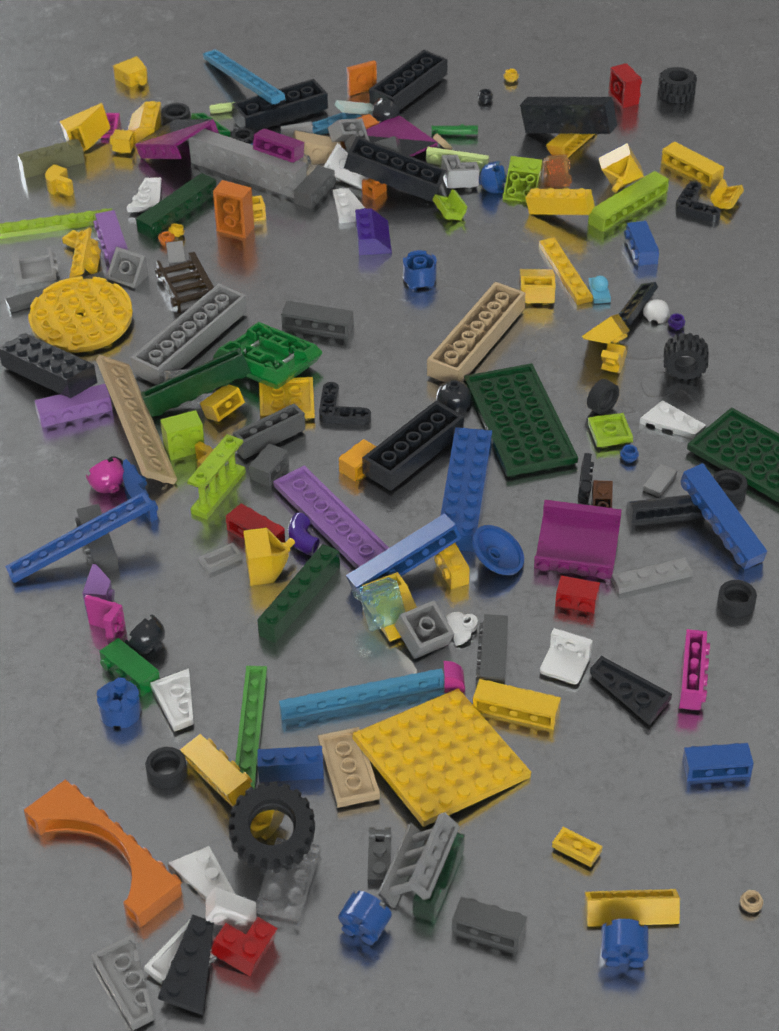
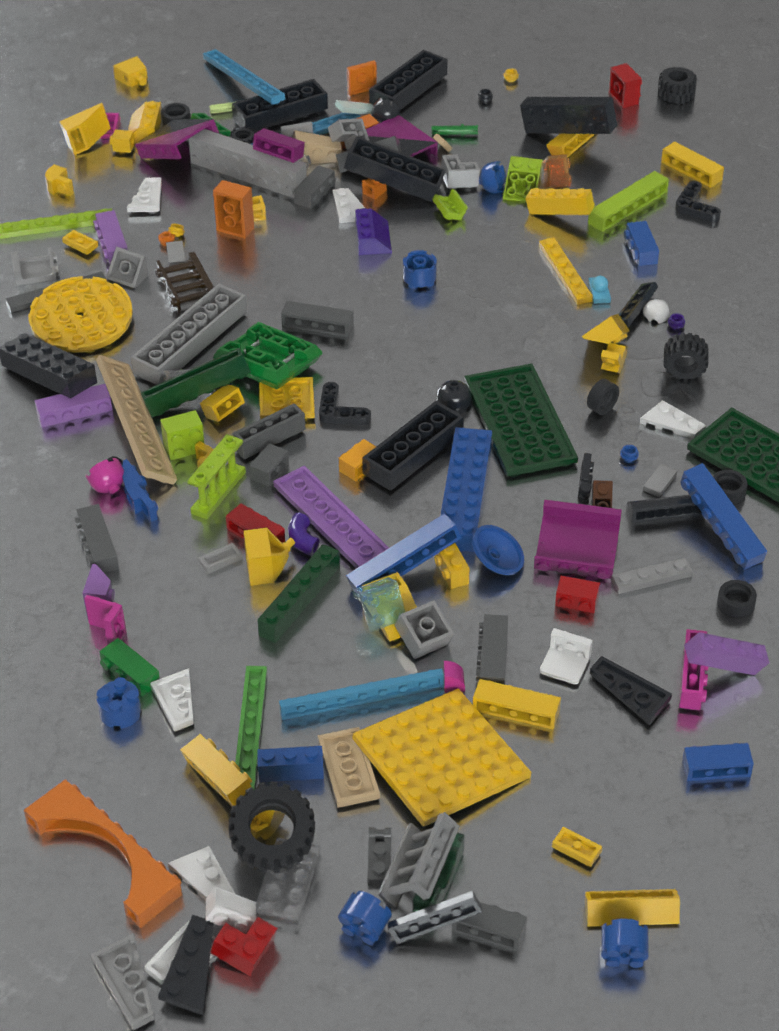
(41, 159): olive brick -> none
(78, 537): blue plate -> none
(85, 255): yellow bracket -> none
(147, 636): black cylinder -> none
(166, 780): black tyre -> none
(176, 205): dark green brick -> none
(337, 161): white wing -> none
(434, 156): yellowish green plate -> none
(434, 917): none -> plate
(460, 627): white plate -> none
(476, 333): tan brick -> none
(538, 285): yellow slope -> none
(610, 430): lime plate -> none
(621, 167): yellow piece -> none
(726, 196): yellow bracket -> none
(726, 653): none -> medium lavender brick
(751, 896): tan plate -> none

